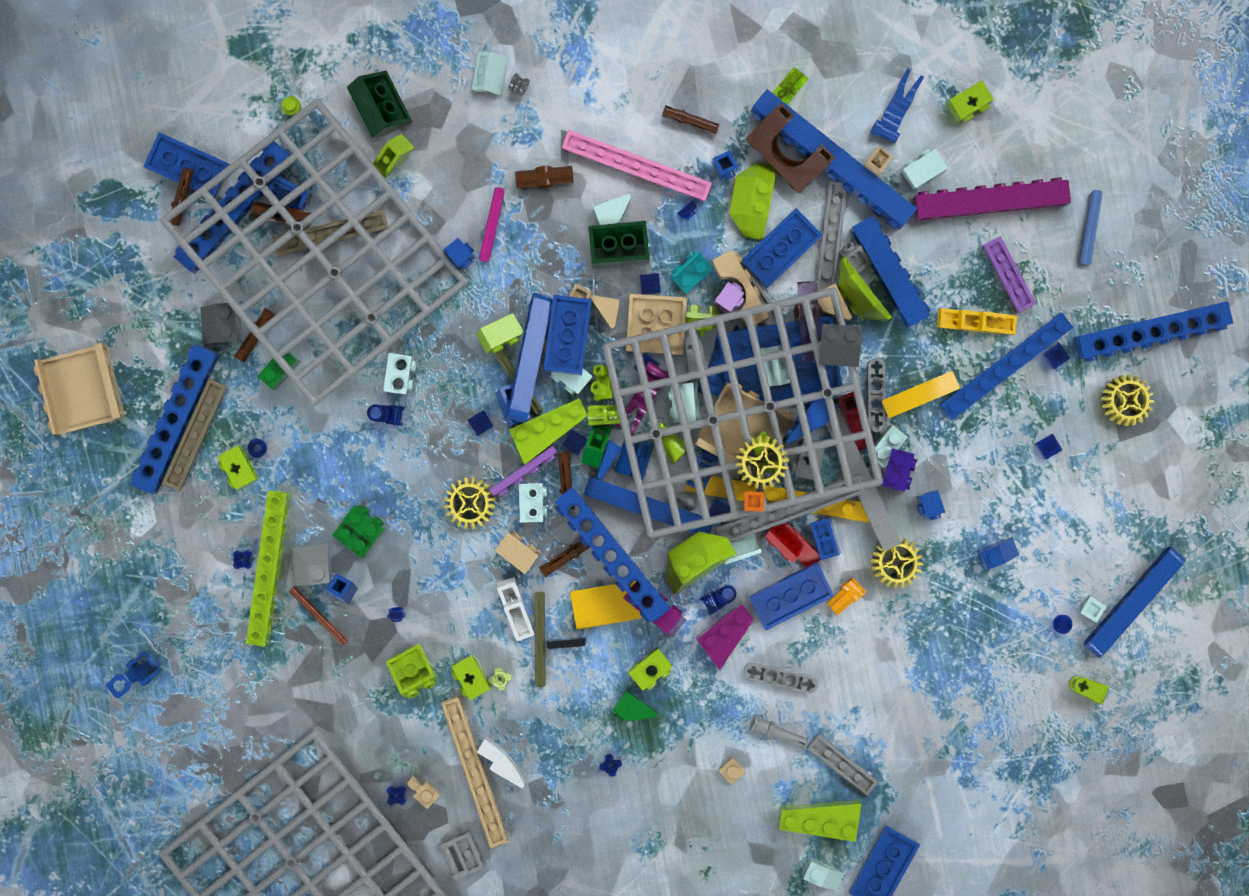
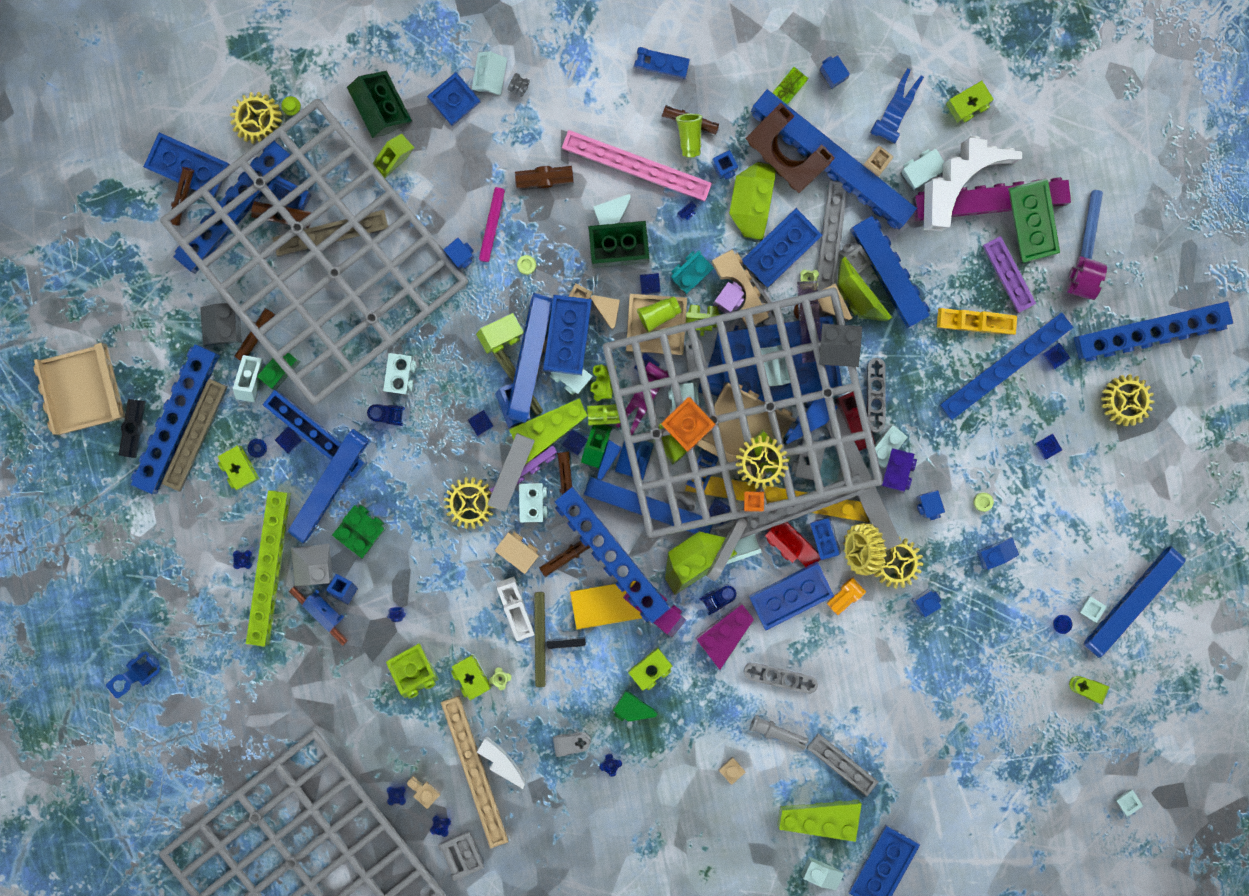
(134, 414): none -> black piece
(246, 381): none -> light aqua slope
(263, 114): none -> light yellow gear
(288, 440): none -> clear blue plate
(307, 428): none -> blue brick
(322, 611): none -> blue hinge
(328, 486): none -> blue beam
(440, 821): none -> clear blue plate
(454, 99): none -> blue tile
(511, 472): none -> light grey tile
(526, 265): none -> yellowish green tile
(567, 743): none -> light grey piece
(658, 313): none -> lime plant
(662, 63): none -> blue plate
(688, 424): none -> orange plate
(690, 134): none -> lime plant
(726, 549): none -> light grey beam
(805, 274): none -> yellowish green plate
(834, 71): none -> blue brick
(864, 549): none -> light yellow gear
(920, 394): yellow slope -> none
(927, 602): none -> blue brick
(942, 192): none -> white arch
(983, 502): none -> yellowish green tile
(1034, 220): none -> green plate
(1086, 278): none -> magenta brick
(1128, 802): none -> light aqua plate

